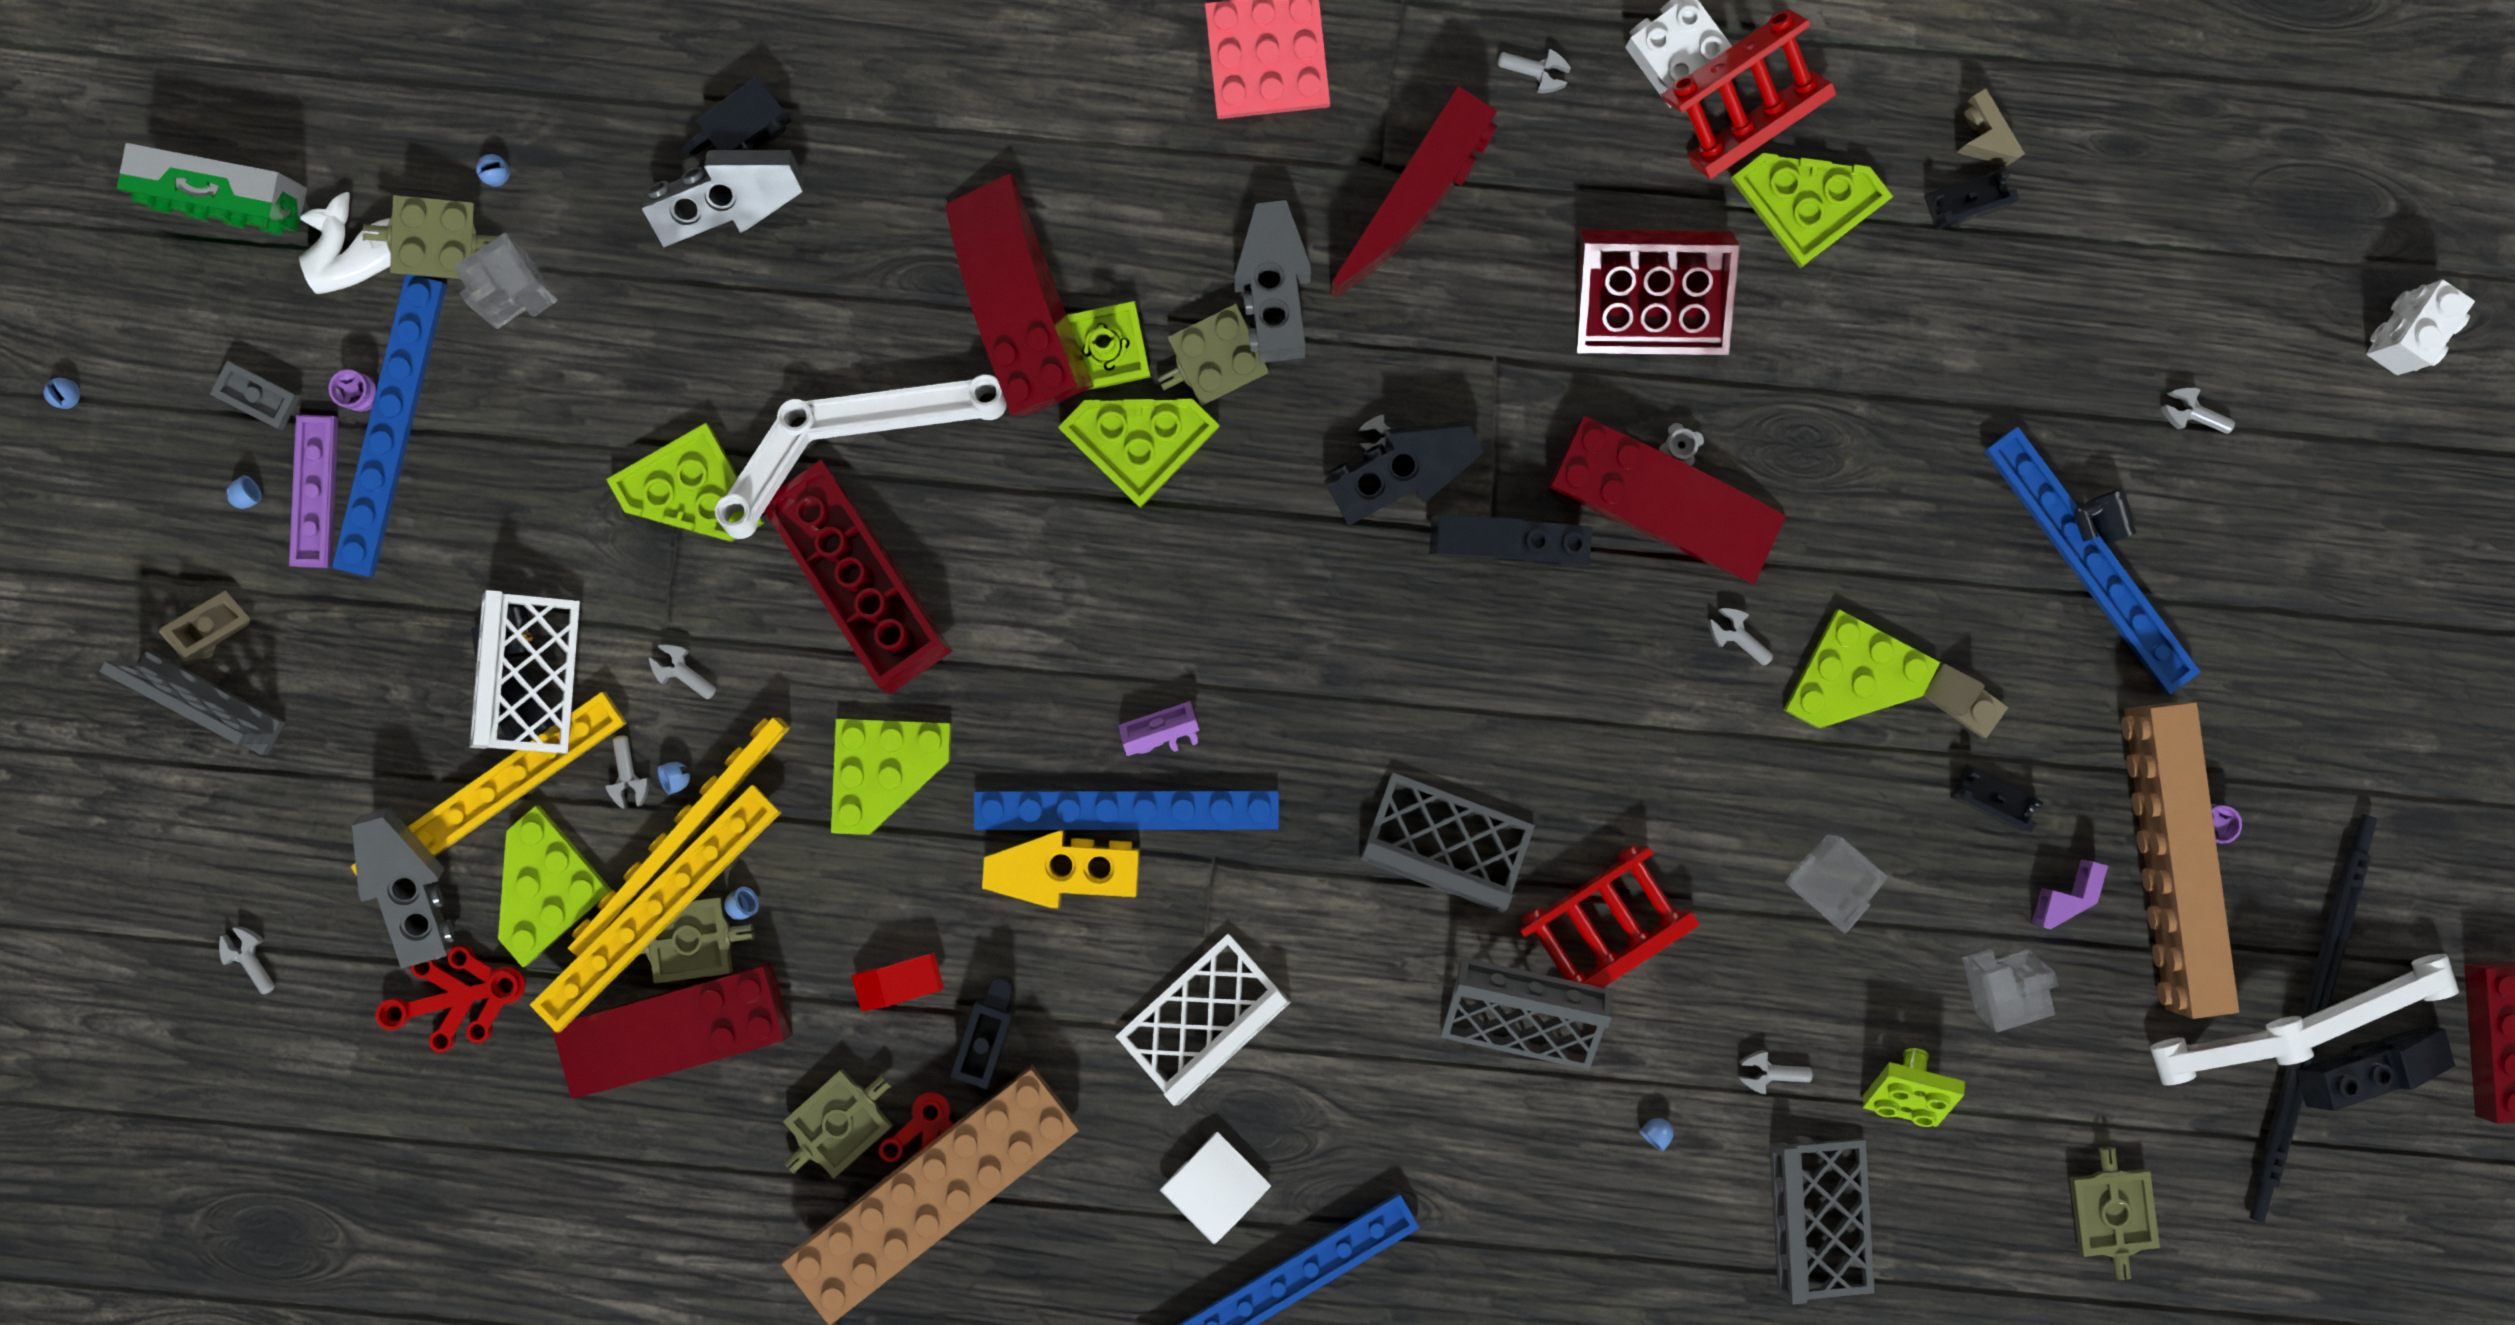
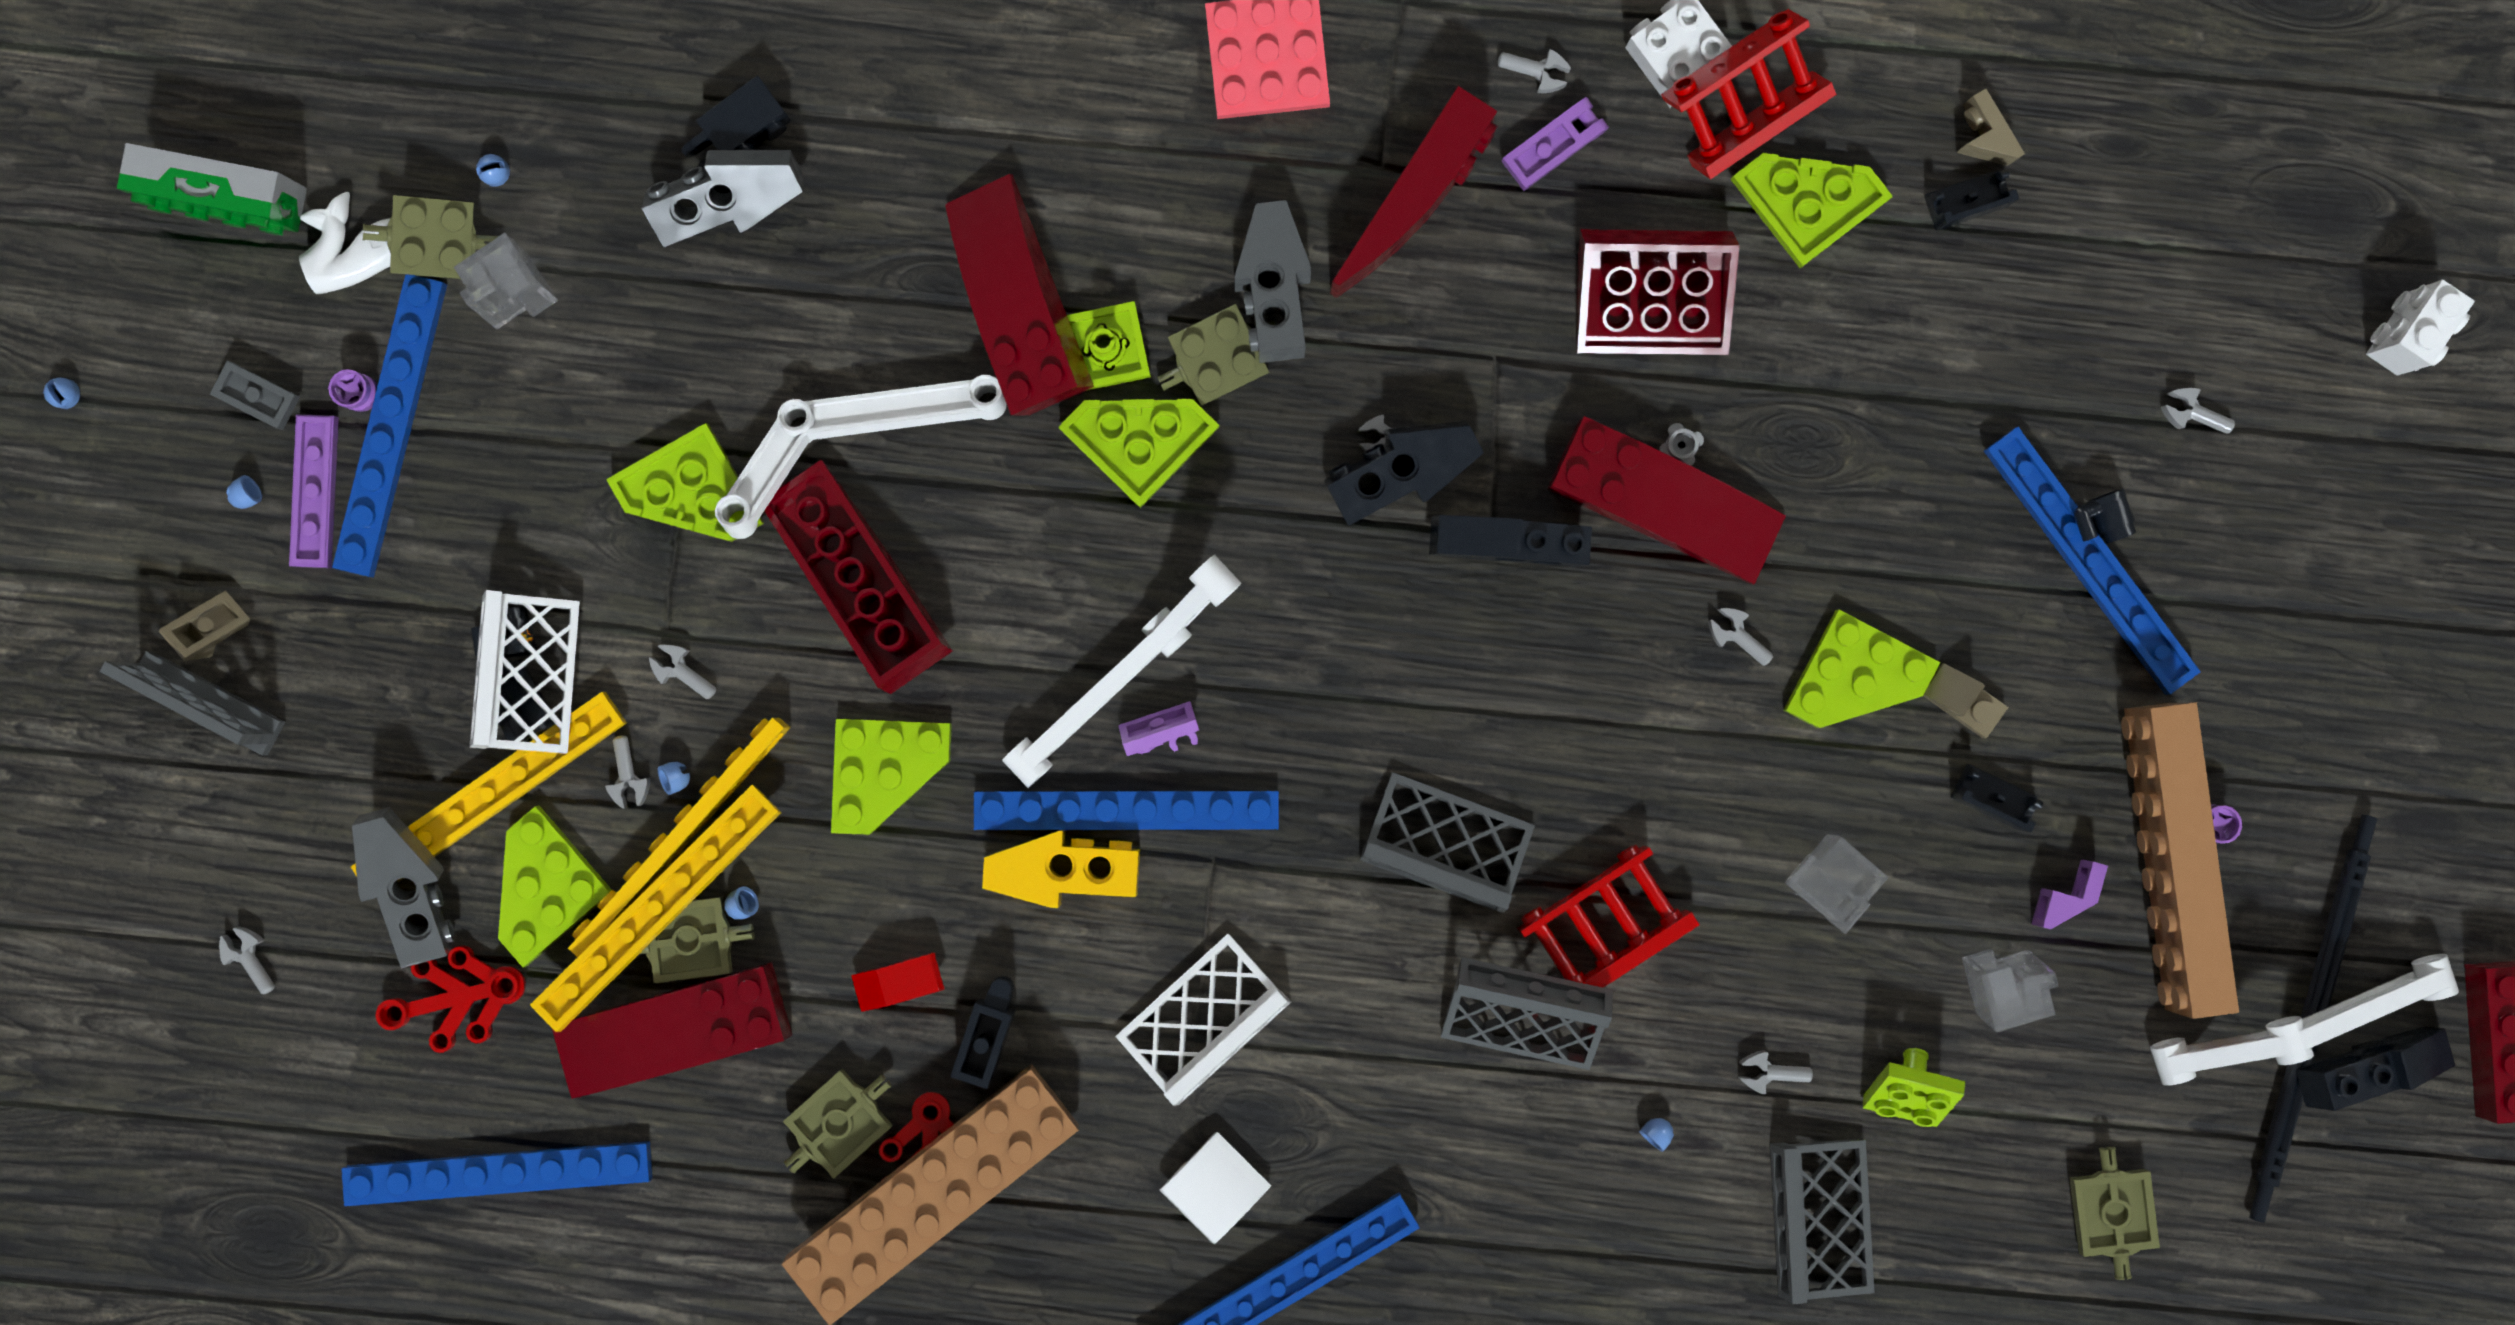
(497, 1173): none -> blue plate
(1164, 634): none -> white piece
(1553, 144): none -> medium lavender plate

